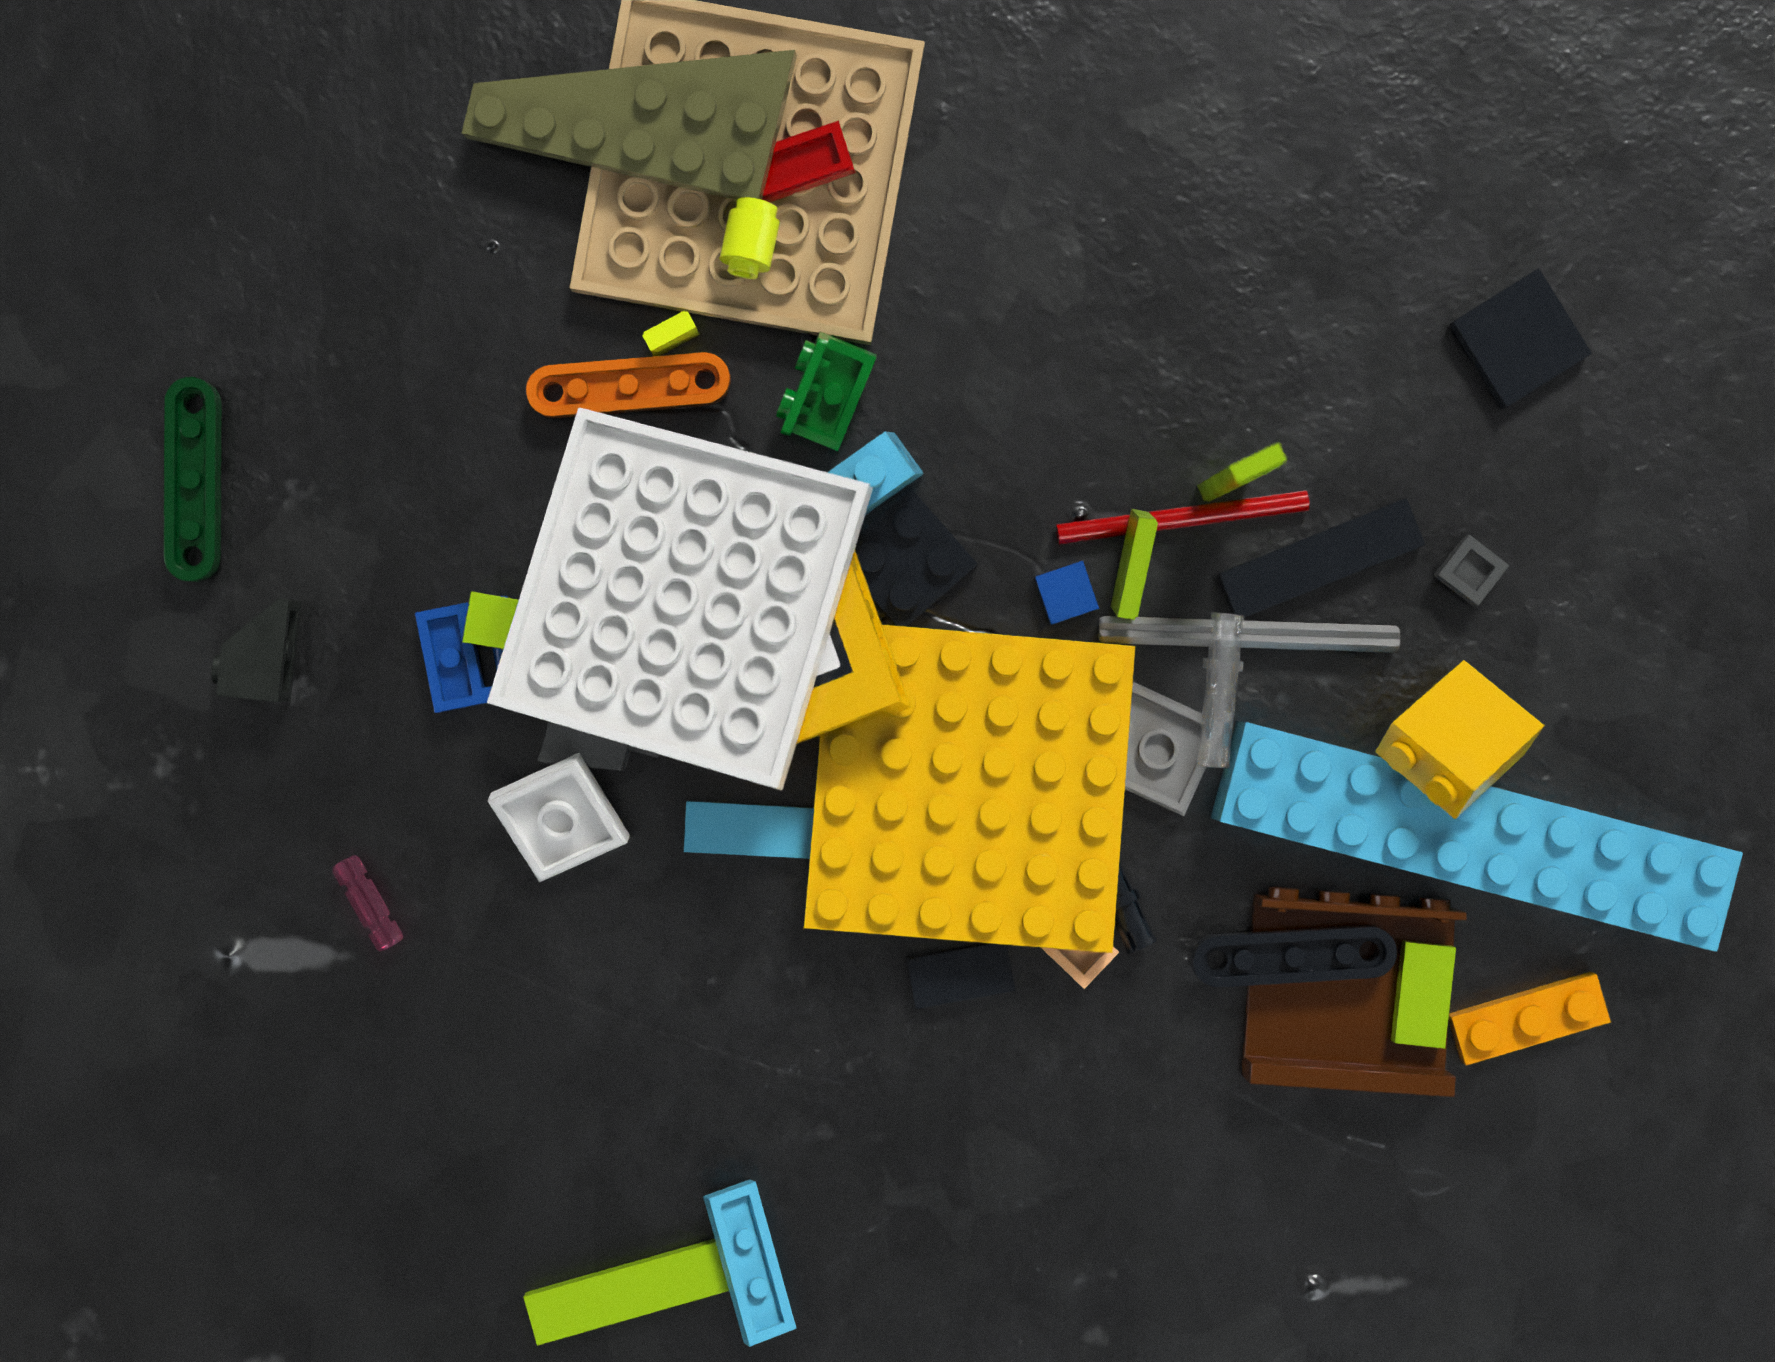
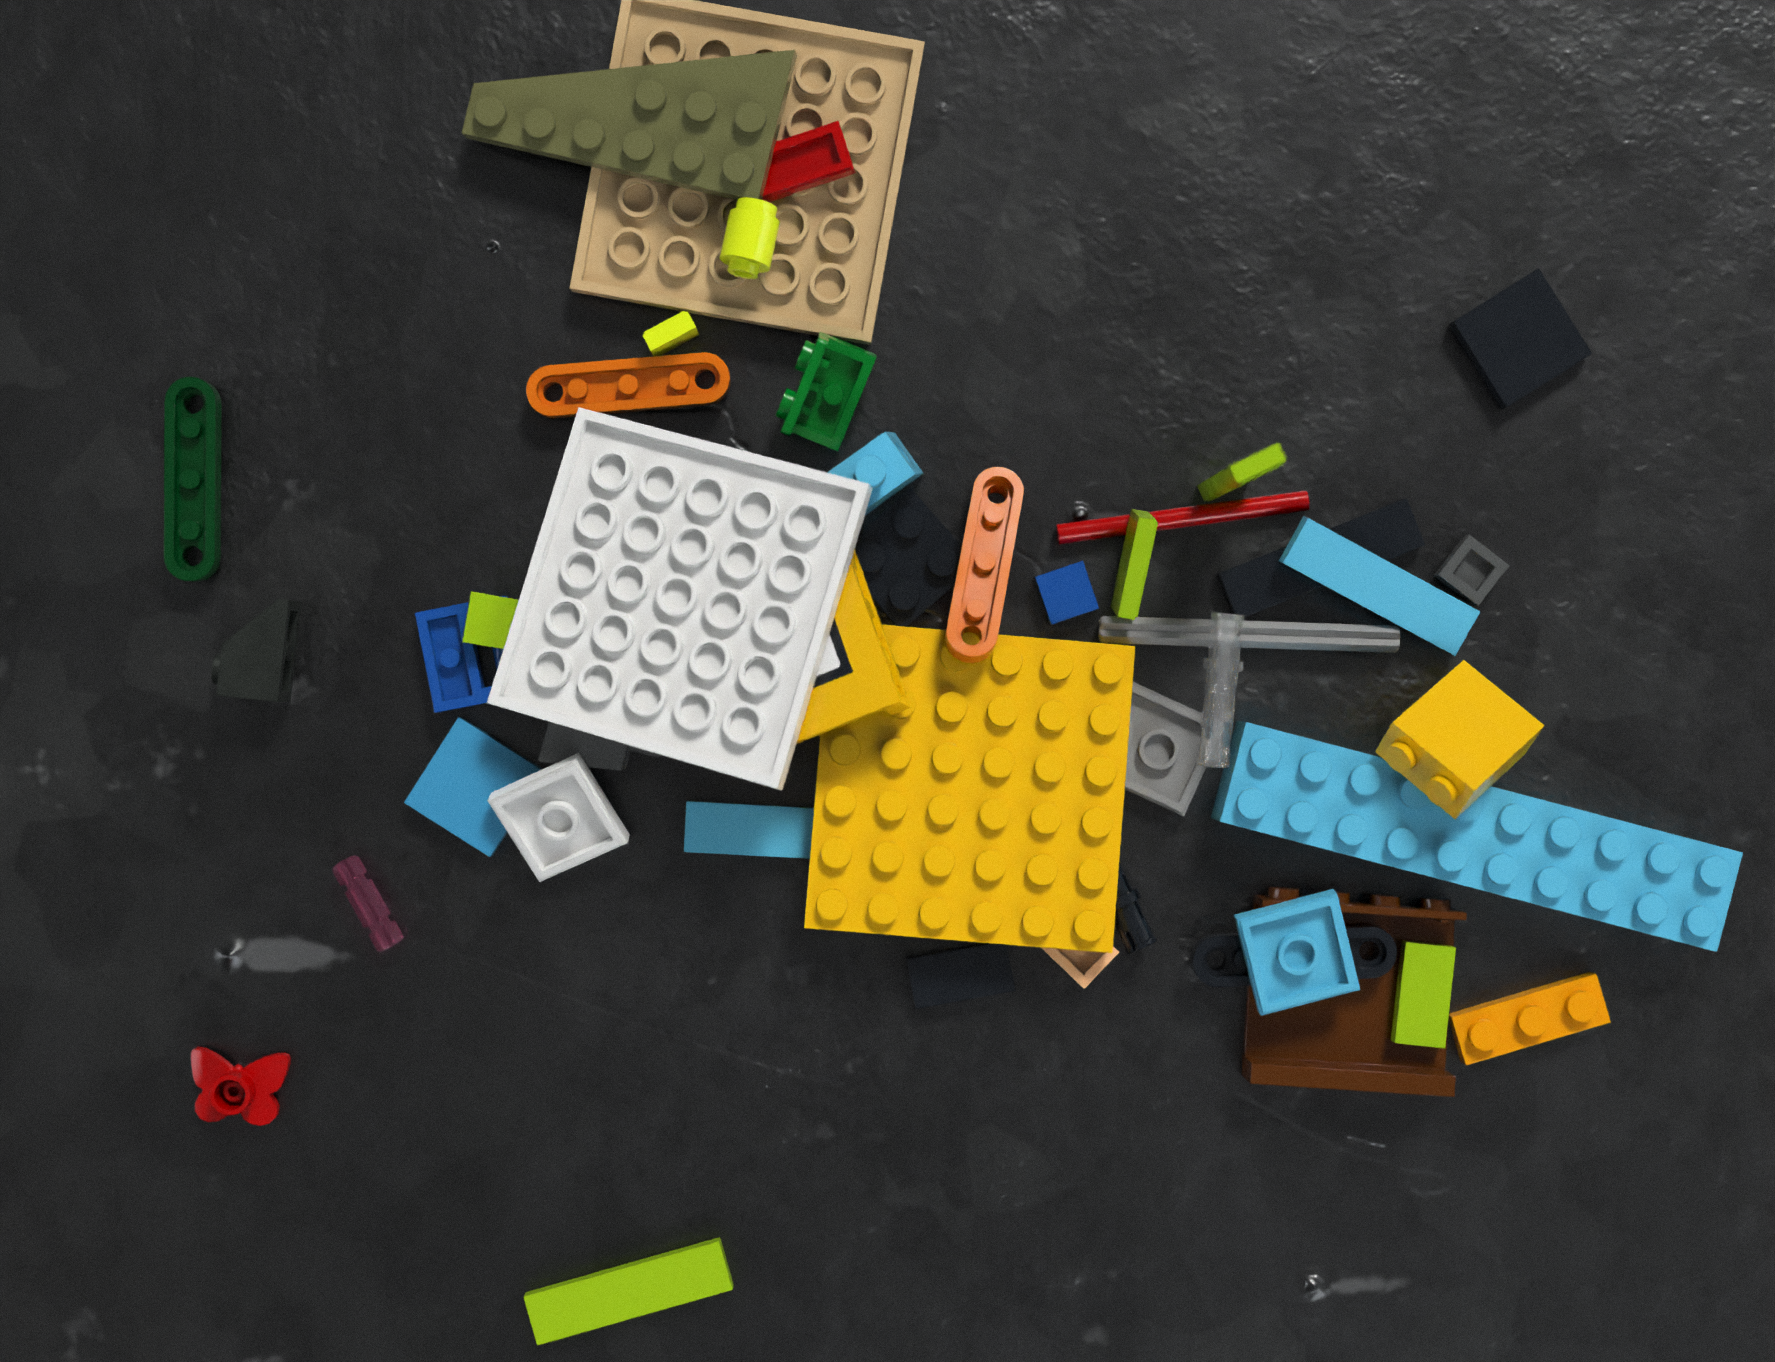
(238, 1088): none -> red animal
(460, 780): none -> dark azure tile
(749, 1262): medium azure plate -> none
(984, 564): none -> orange plate
(1297, 952): none -> medium azure tile
(1379, 586): none -> medium azure tile

